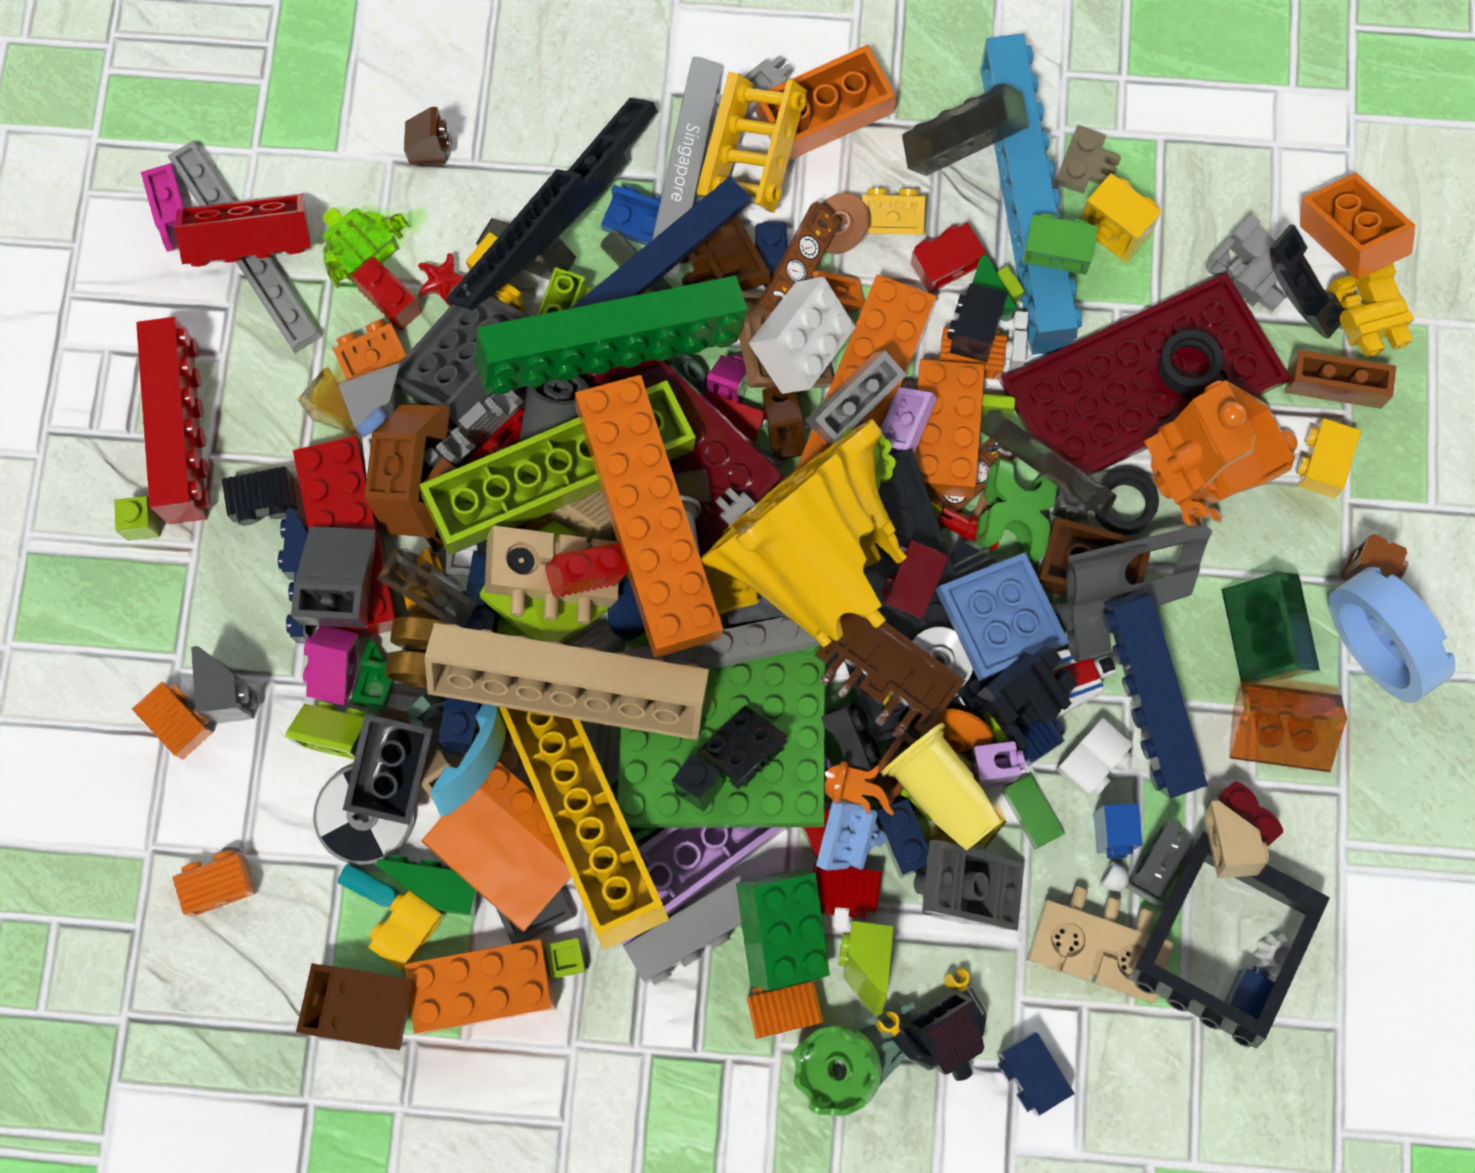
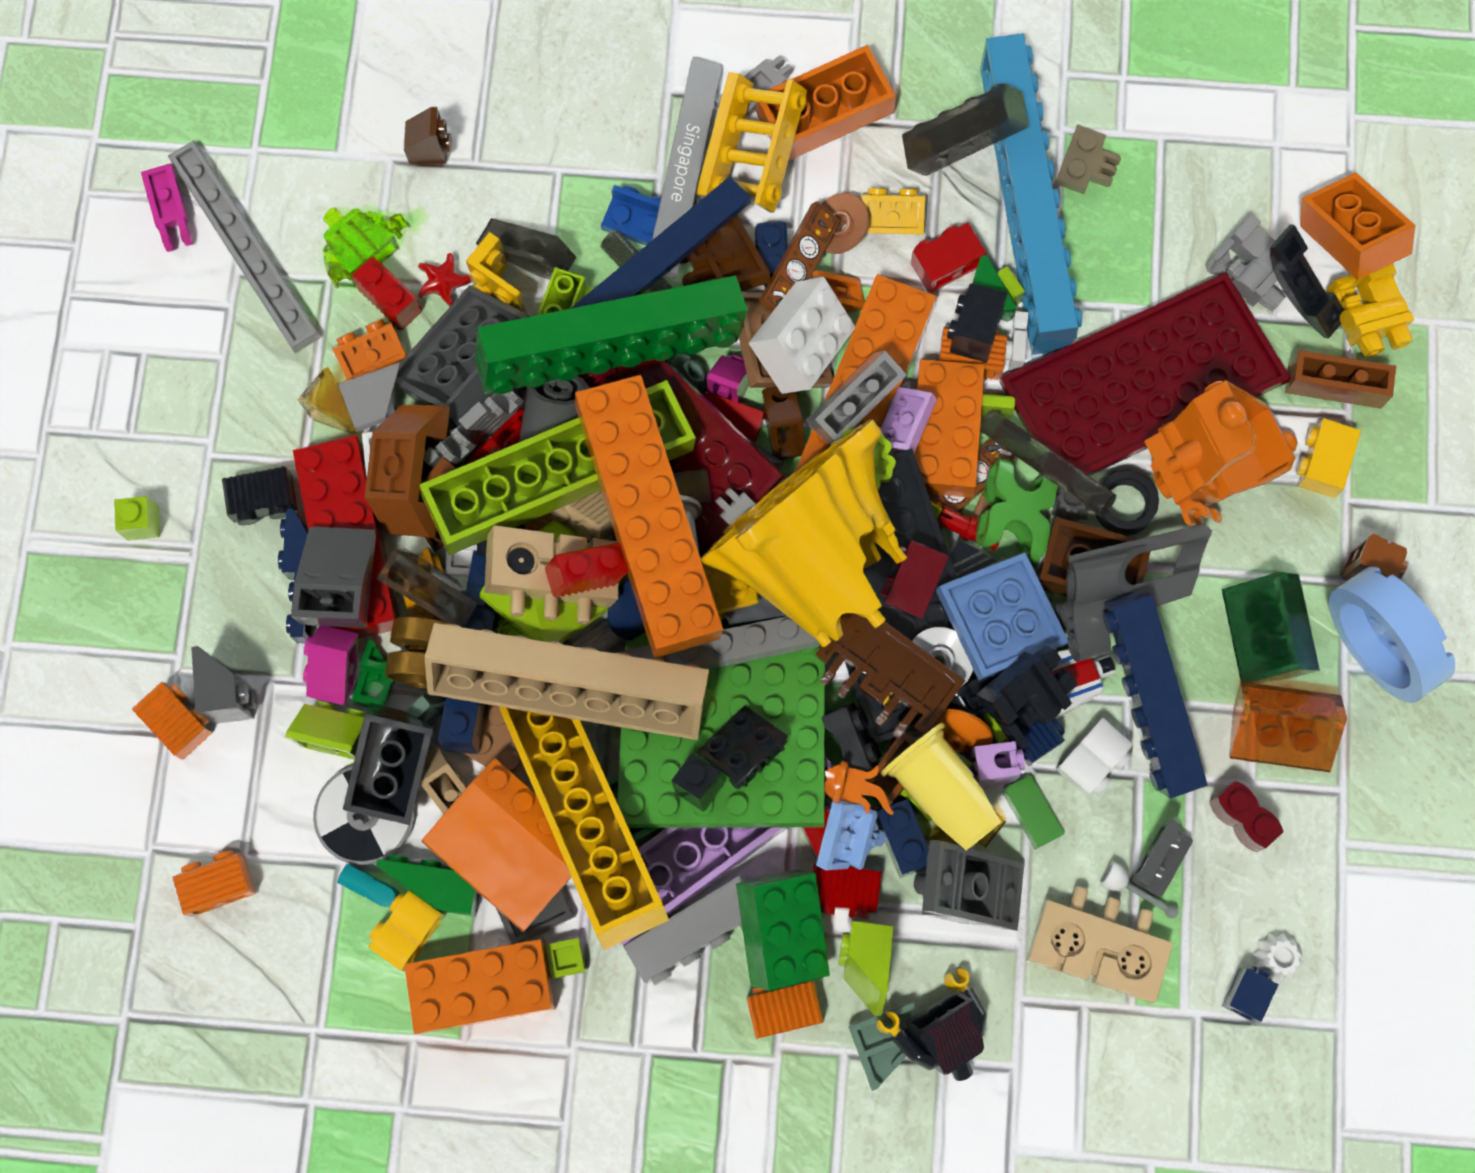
(172, 421): red brick -> none
(242, 230): red slope -> none
(355, 1006): reddish brown slope -> none
(371, 422): medium blue tile -> none
(460, 783): medium azure slope -> none
(554, 206): black slope -> none
(816, 1076): bright green plate -> none
(1035, 1074): dark blue brick -> none
(1059, 243): bright green brick -> none
(1117, 830): blue brick -> none
(1122, 217): yellow brick -> none
(1196, 340): black tyre -> none
(1210, 1009): black window -> none
(1234, 843): tan slope -> none

